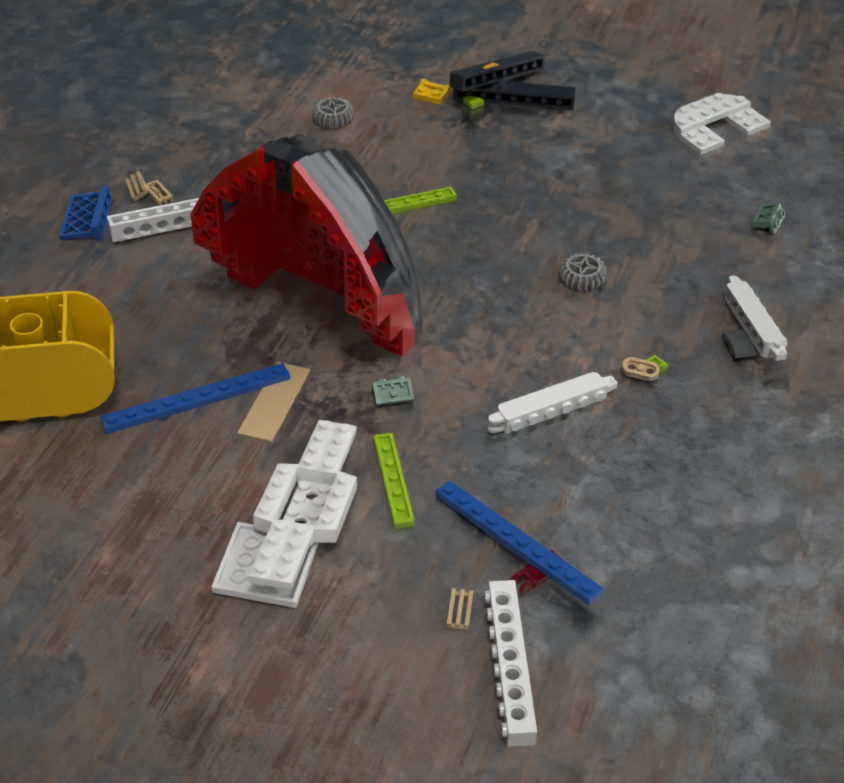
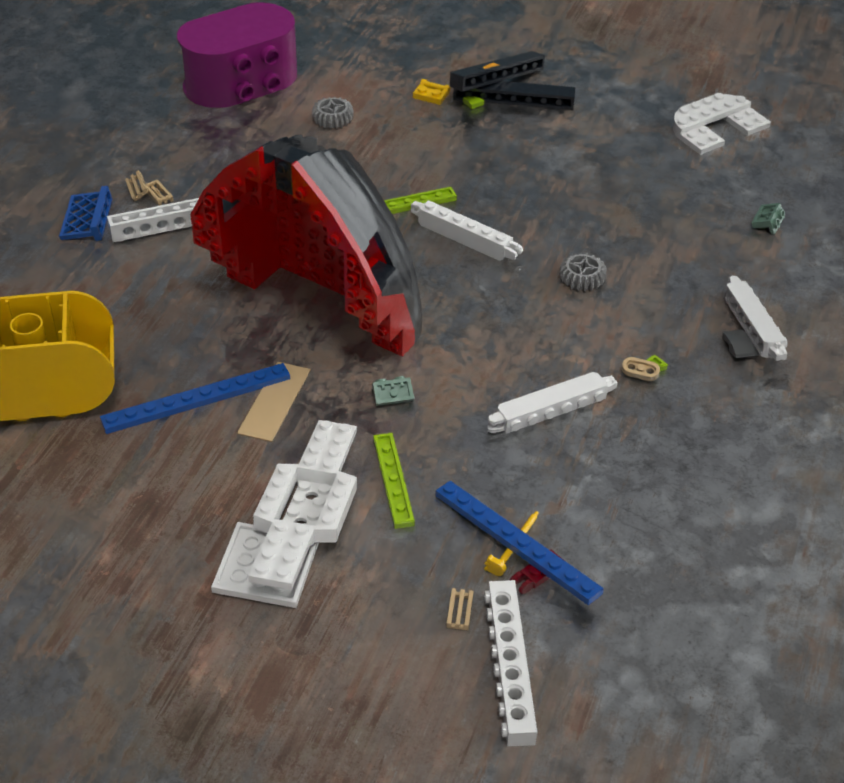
(238, 54): none -> magenta brick
(466, 231): none -> white hinge
(498, 566): none -> yellow piece

